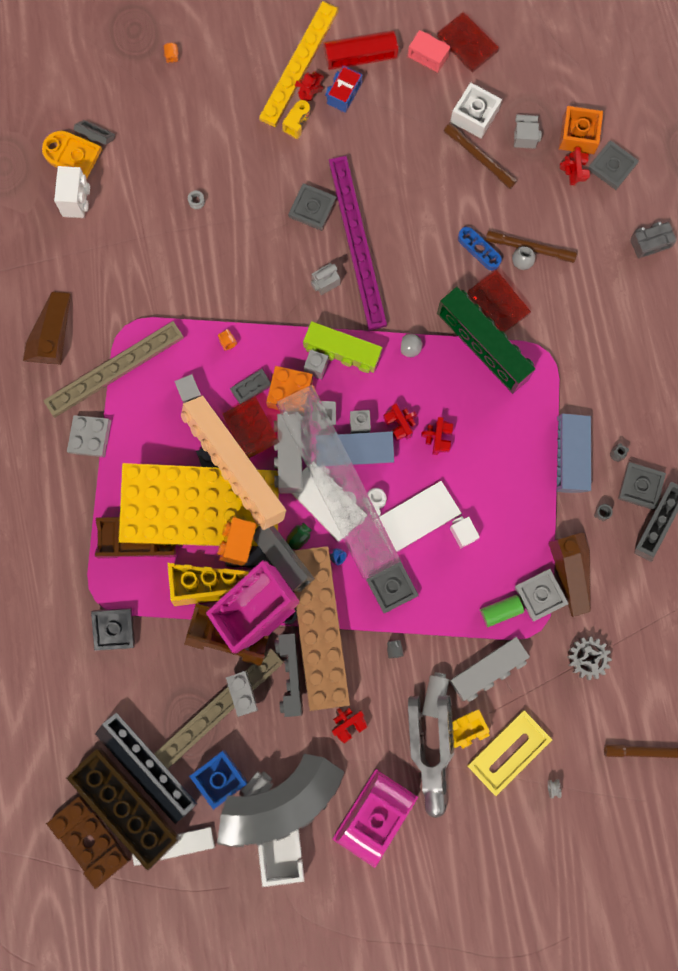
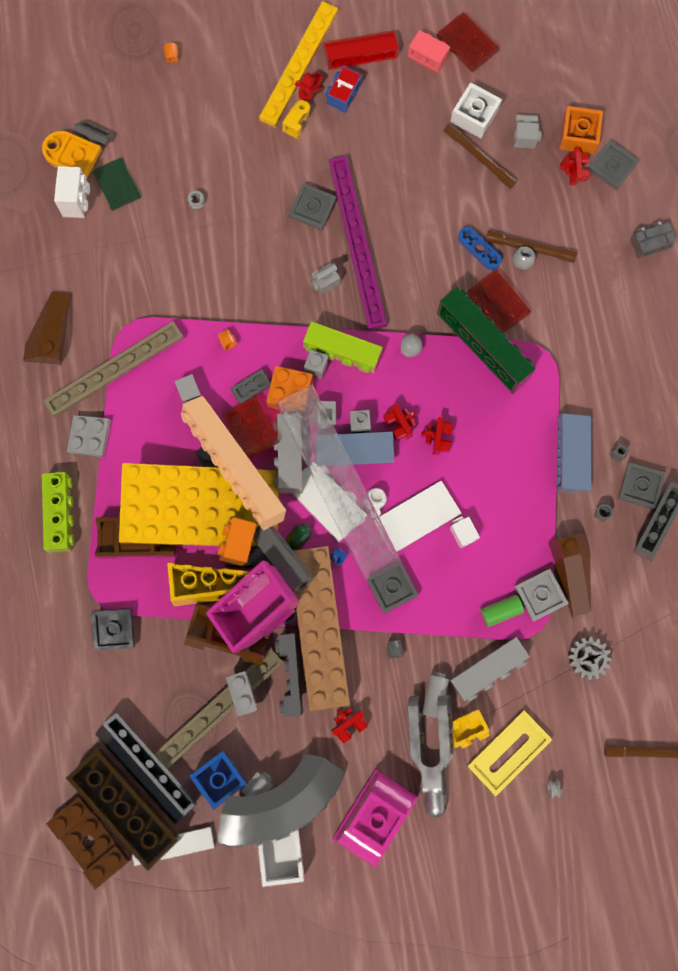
(56, 512): none -> lime brick
(116, 184): none -> clear green piece

